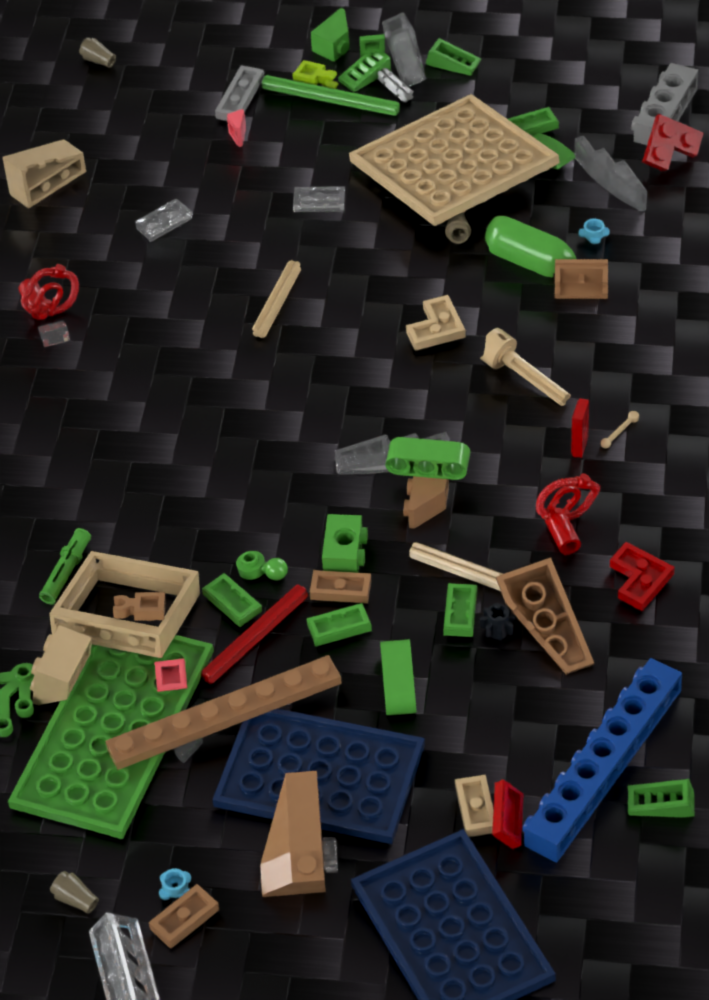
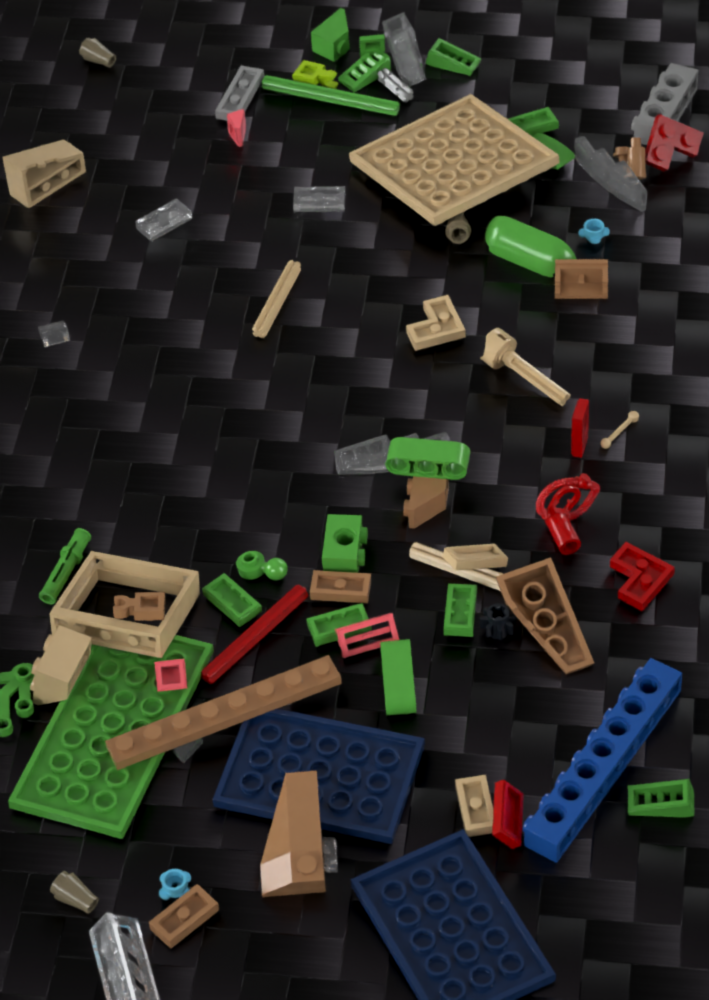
(33, 295): red piece -> none
(362, 624): none -> coral tile
(475, 557): none -> tan tile
(634, 157): none -> medium nougat plant

